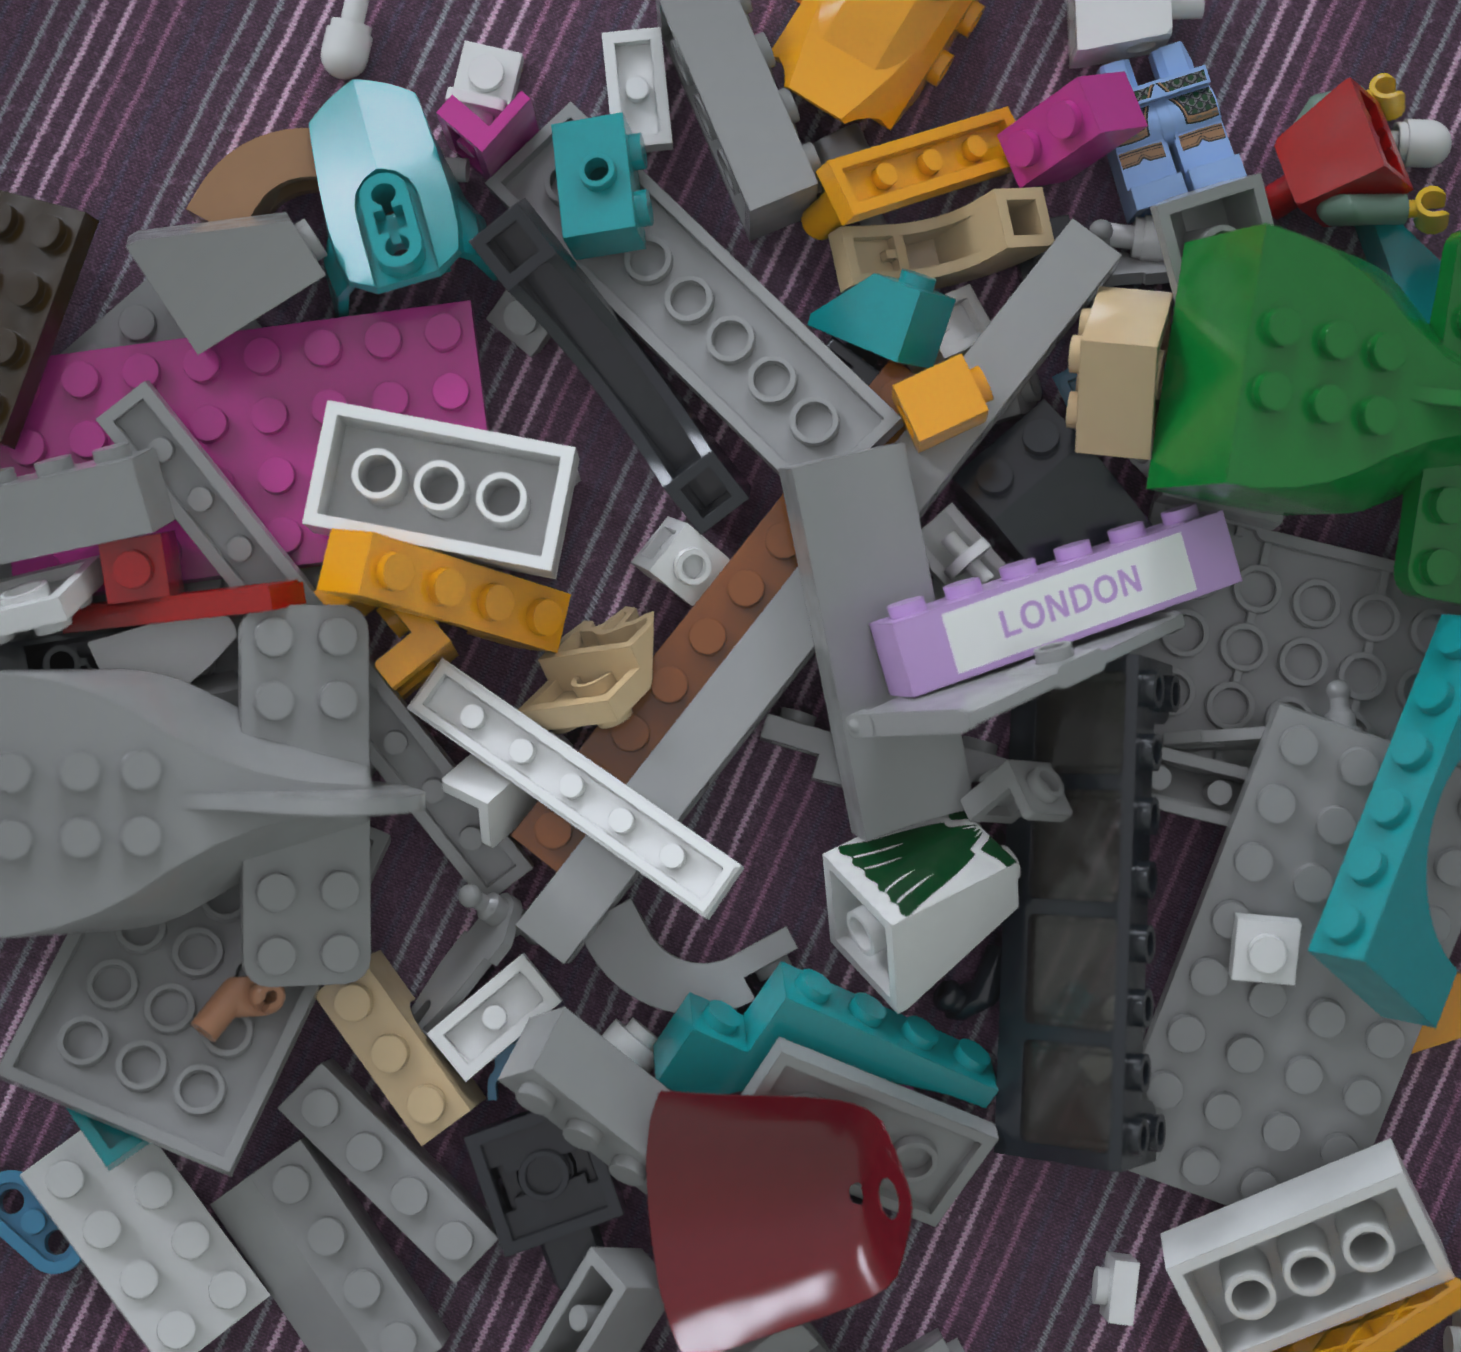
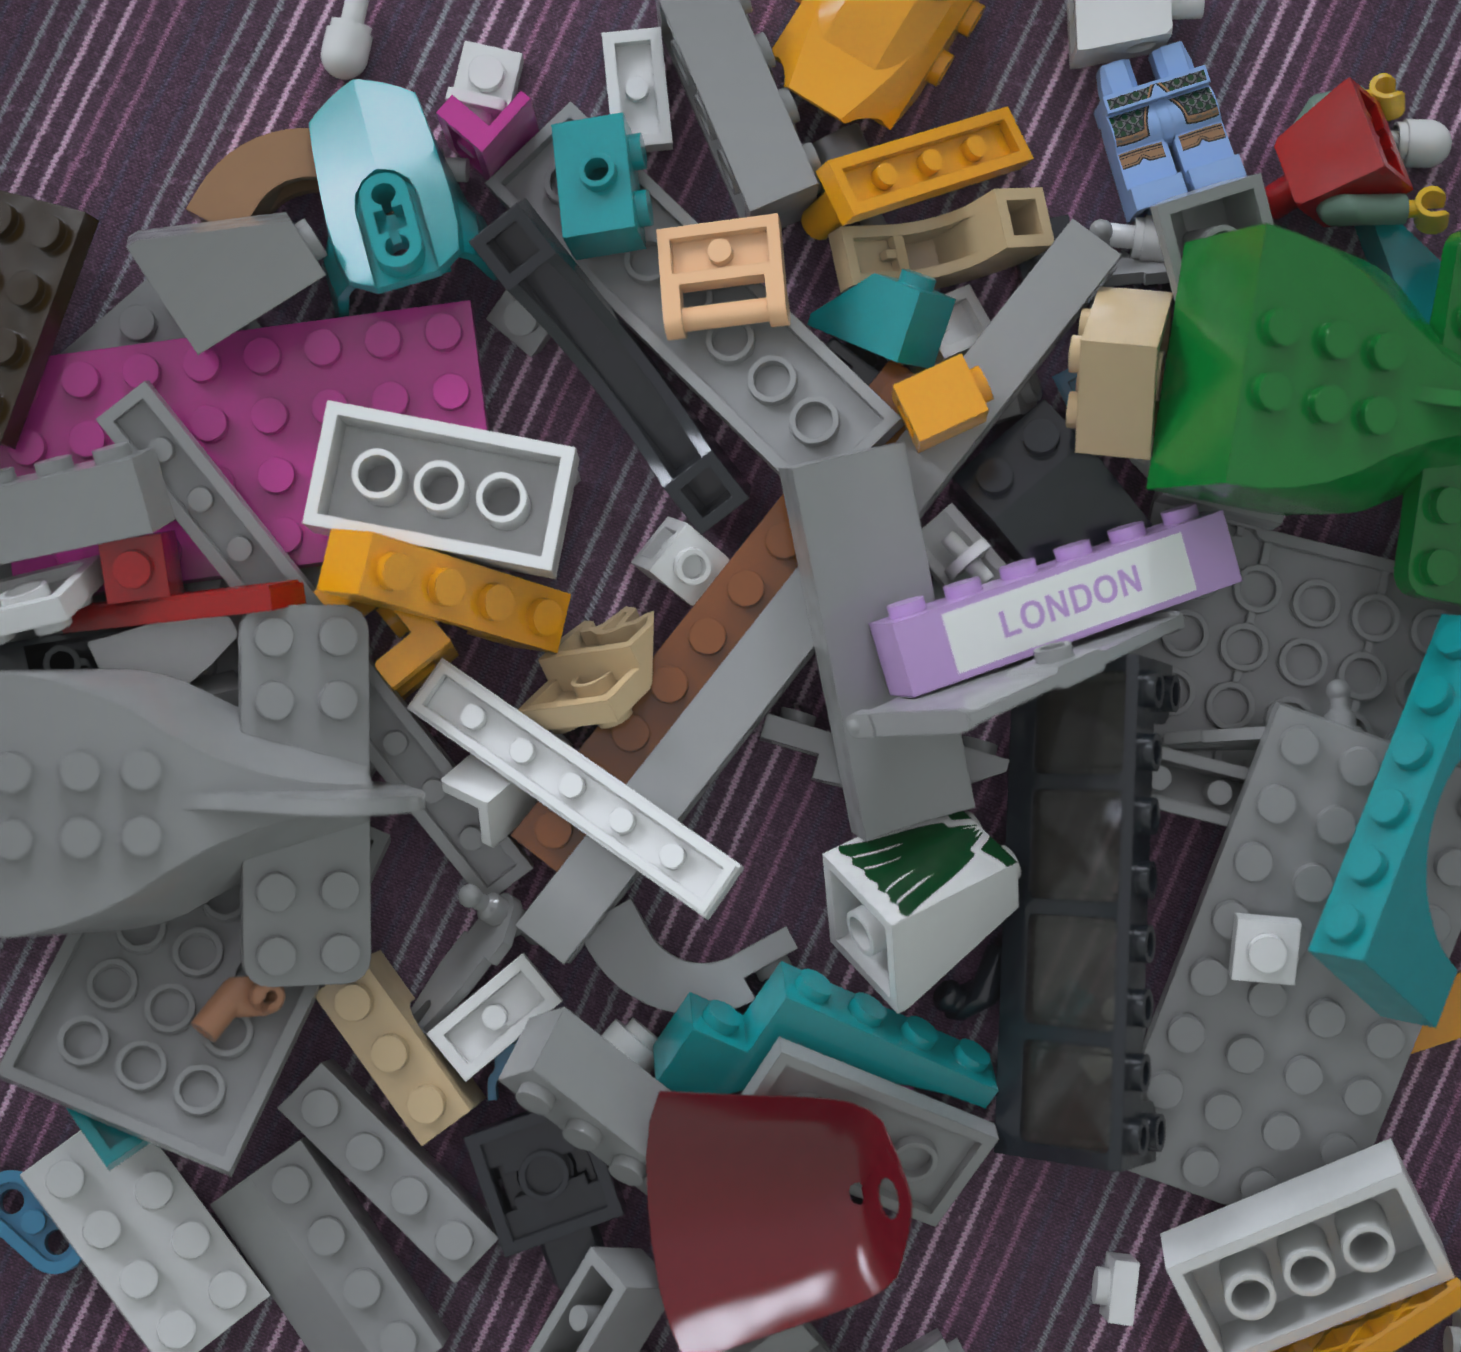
(722, 257): none -> light nougat plate
(1016, 791): light grey bracket -> none
(1072, 129): dark pink brick -> none

